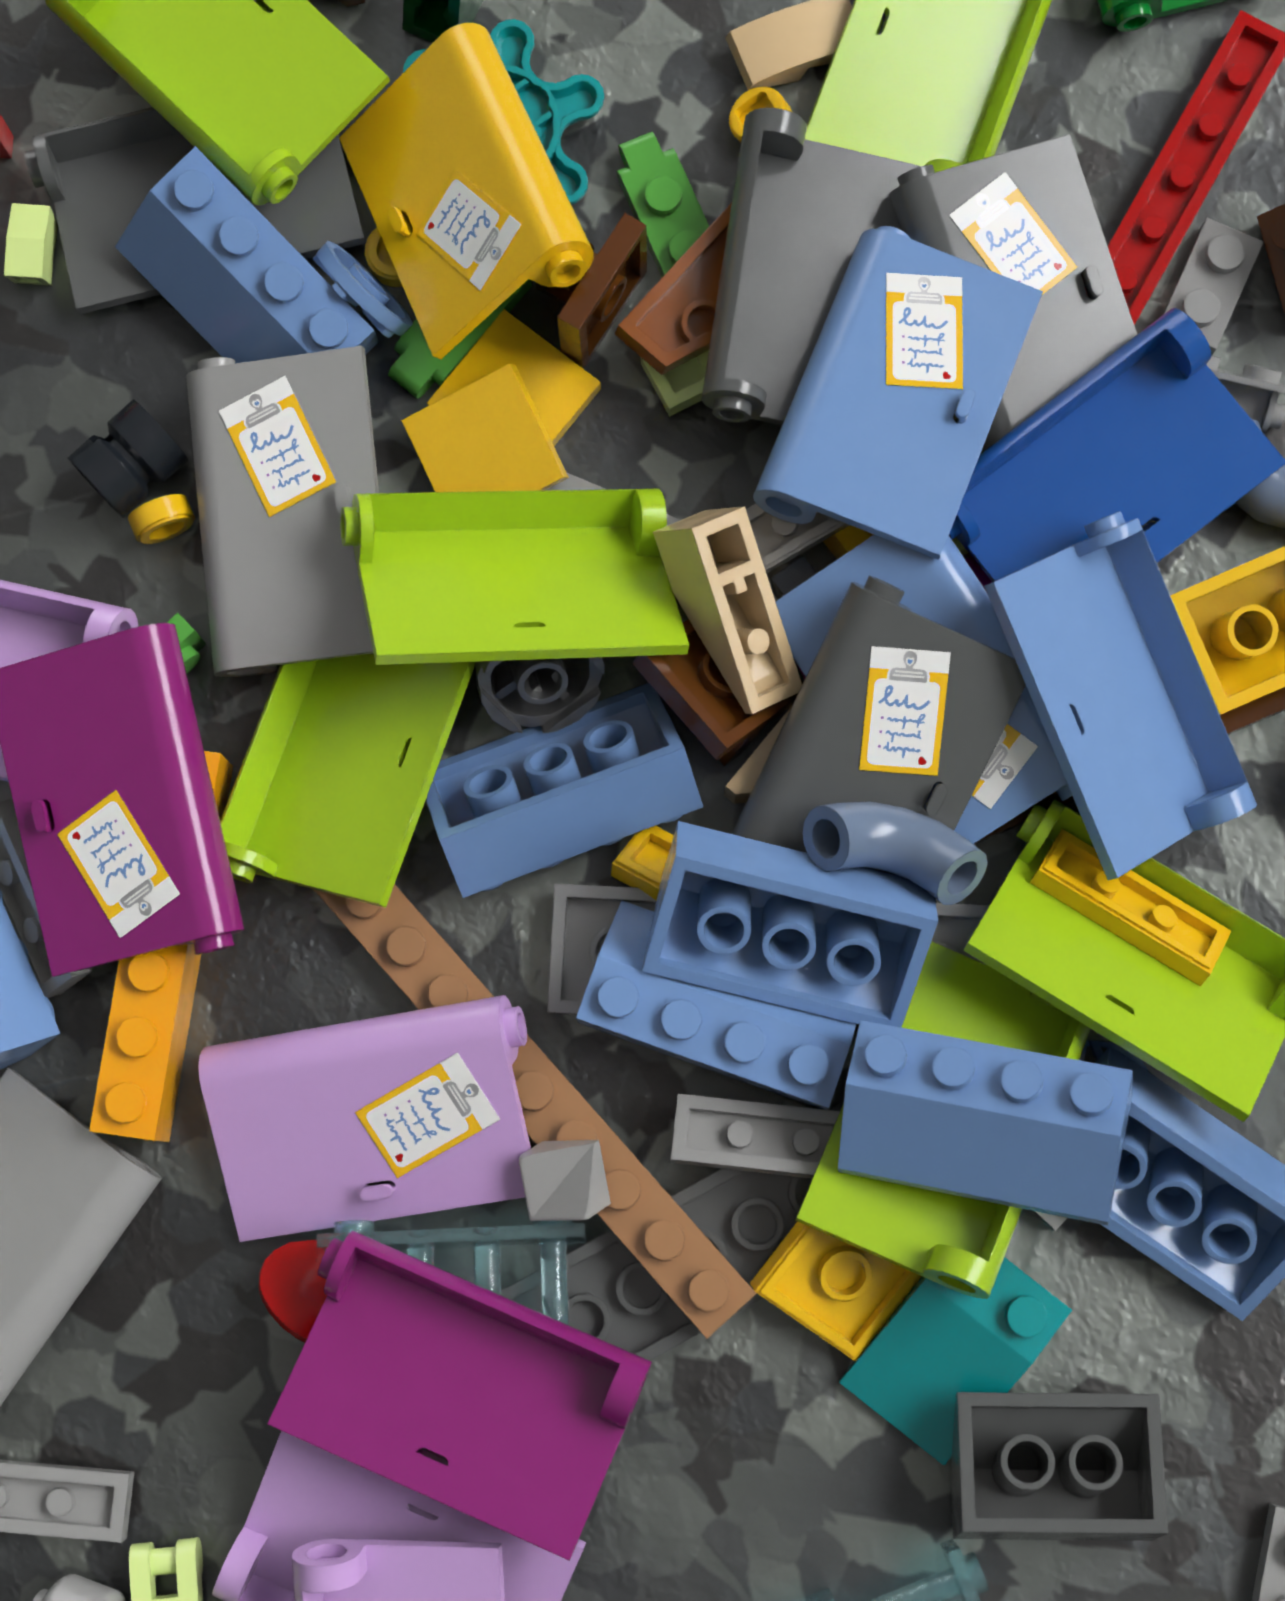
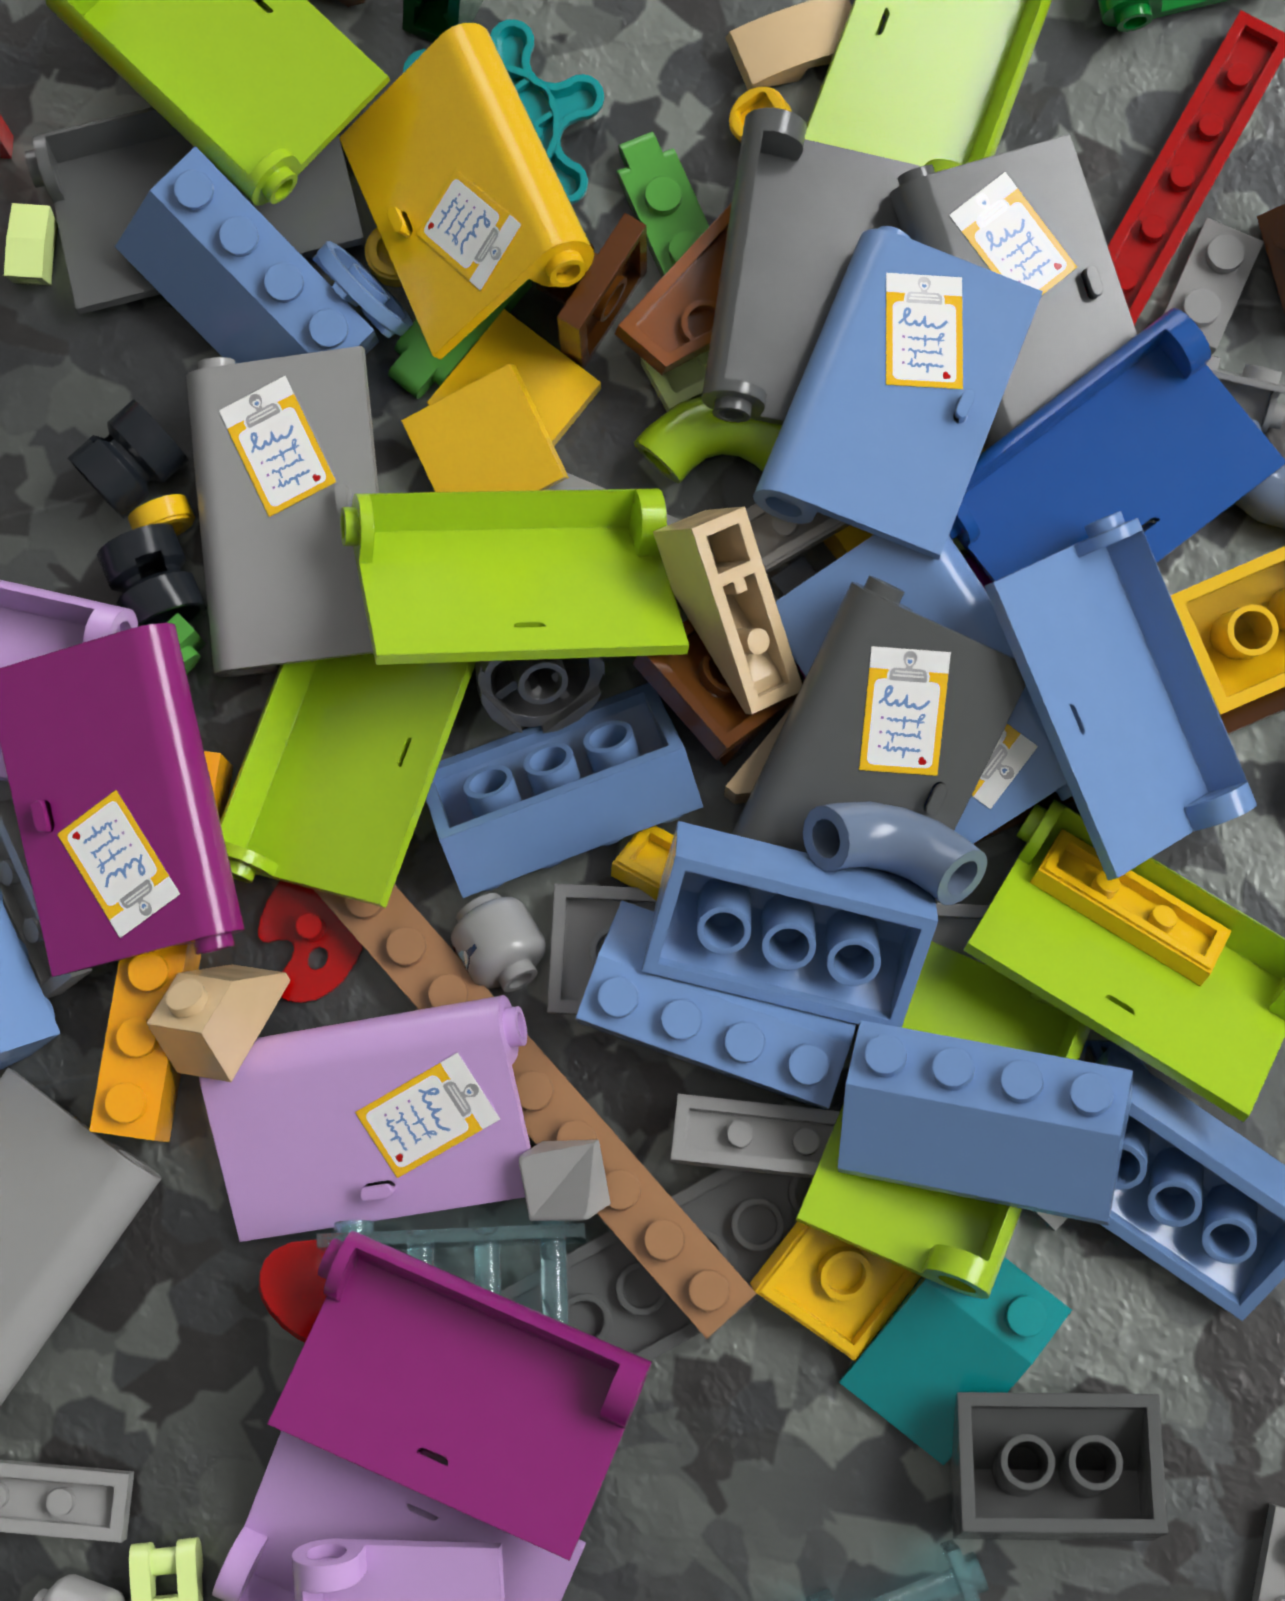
(148, 572): none -> black wheel
(215, 1017): none -> tan slope
(309, 924): none -> red piece
(498, 942): none -> light grey head
(693, 433): none -> lime cylinder

